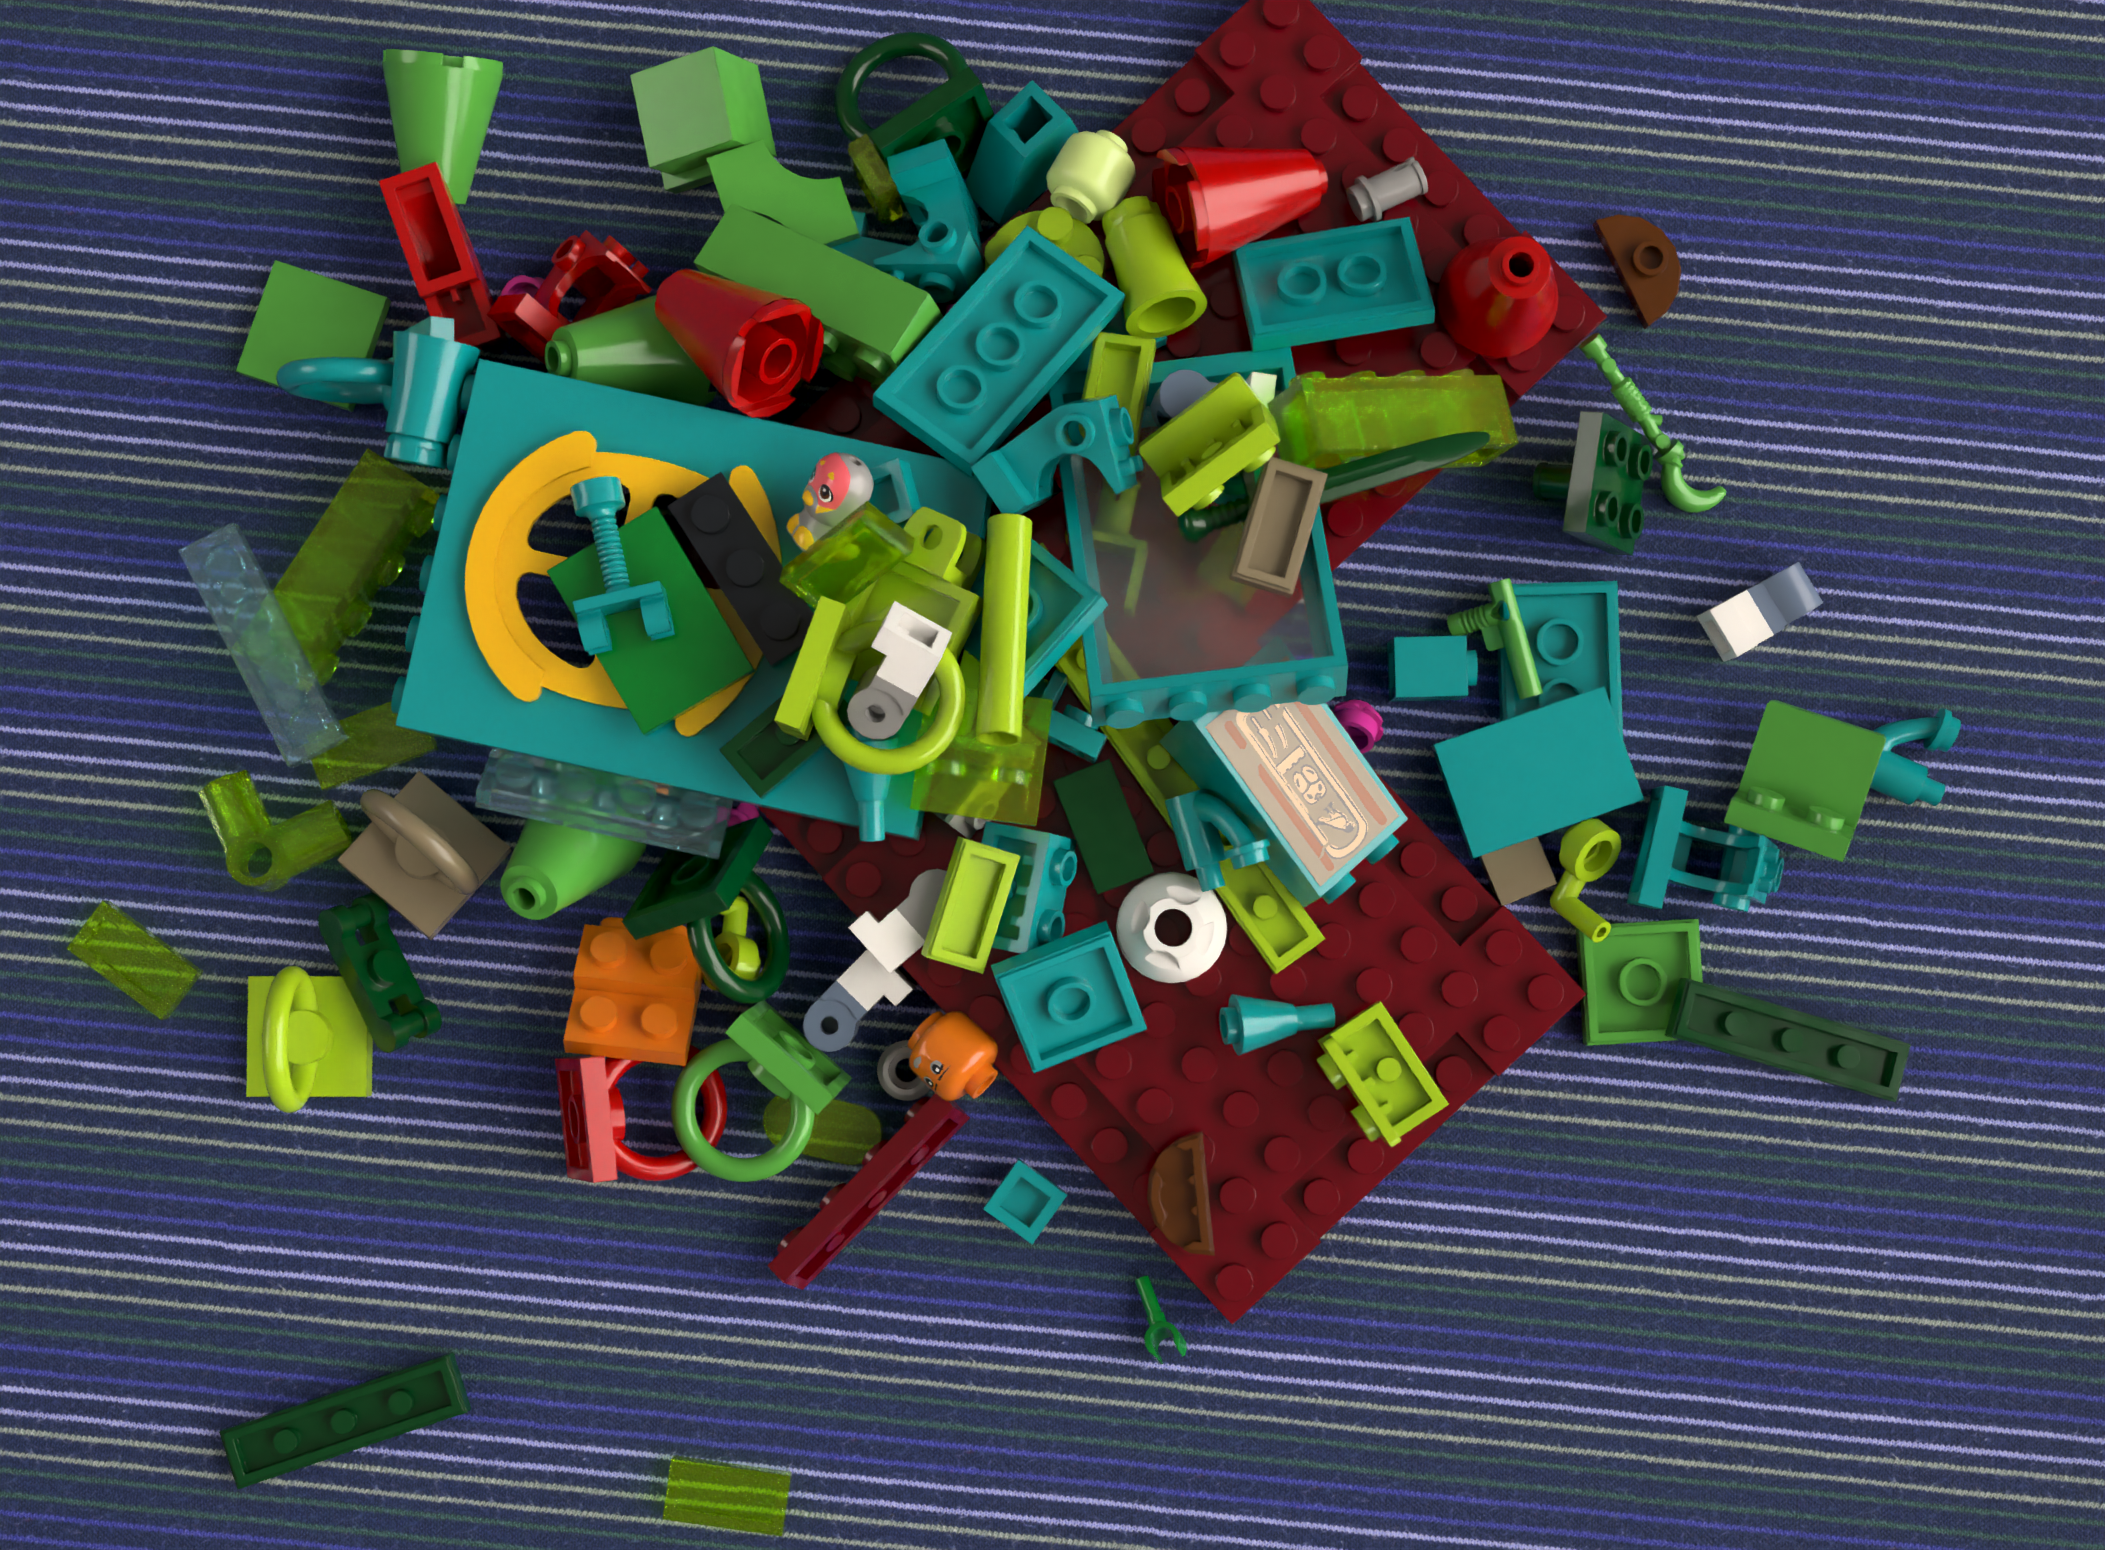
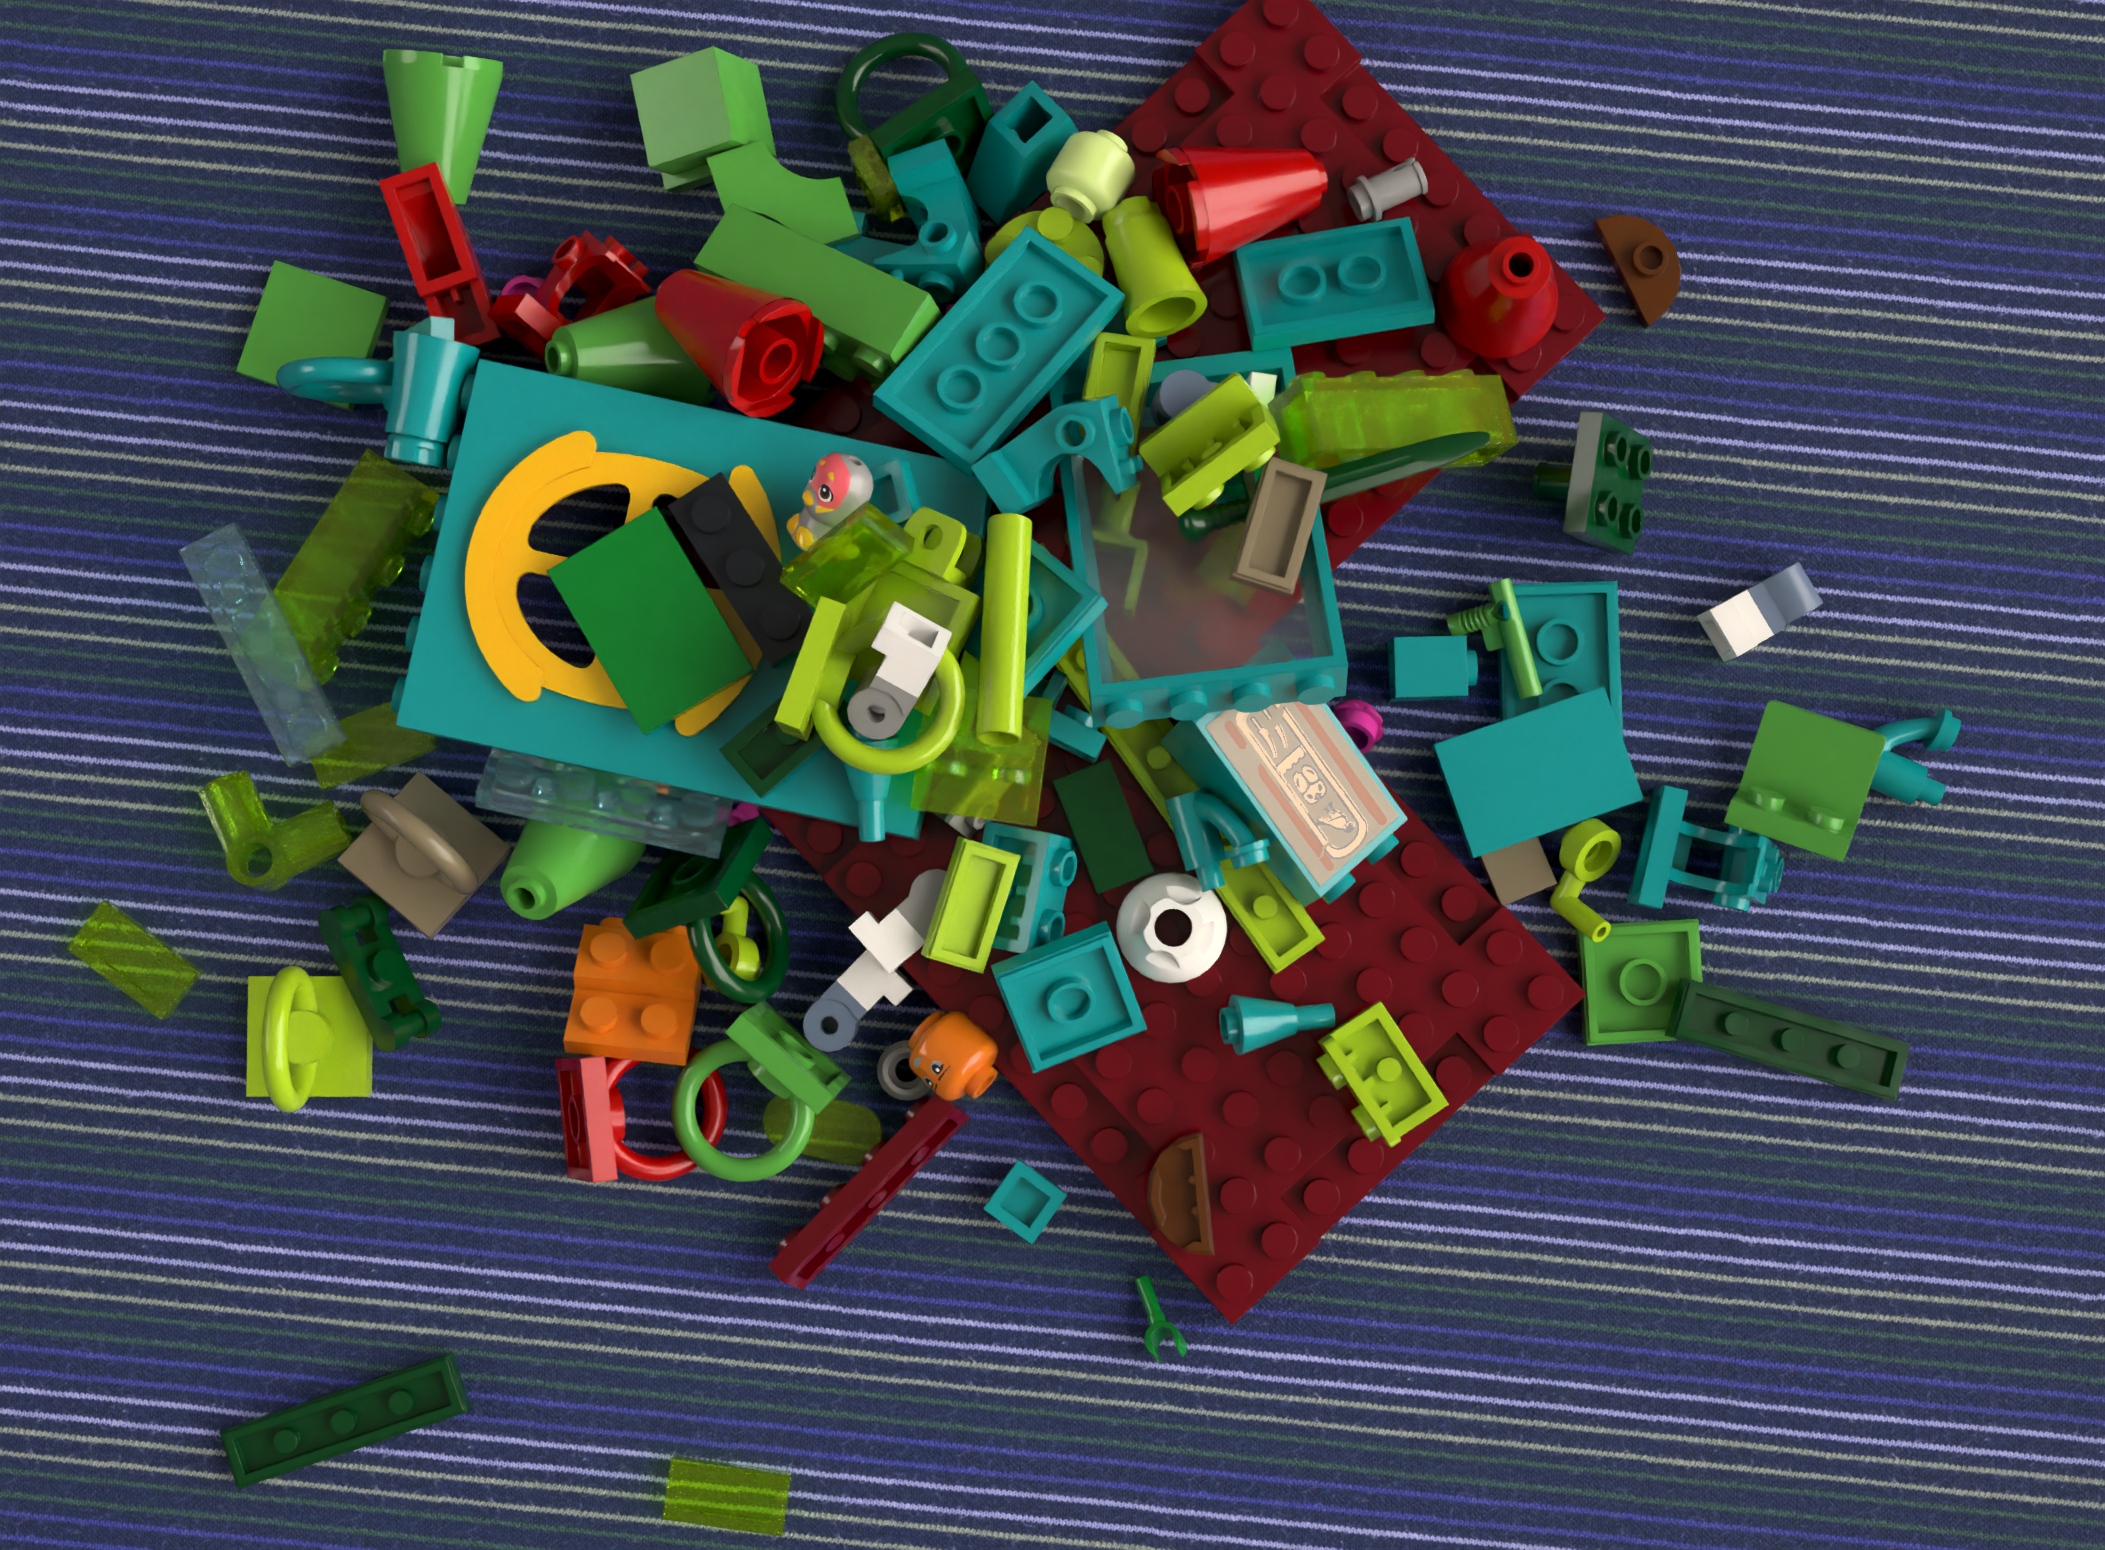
(599, 501): teal bar -> none
(1669, 452): bright green piece -> none

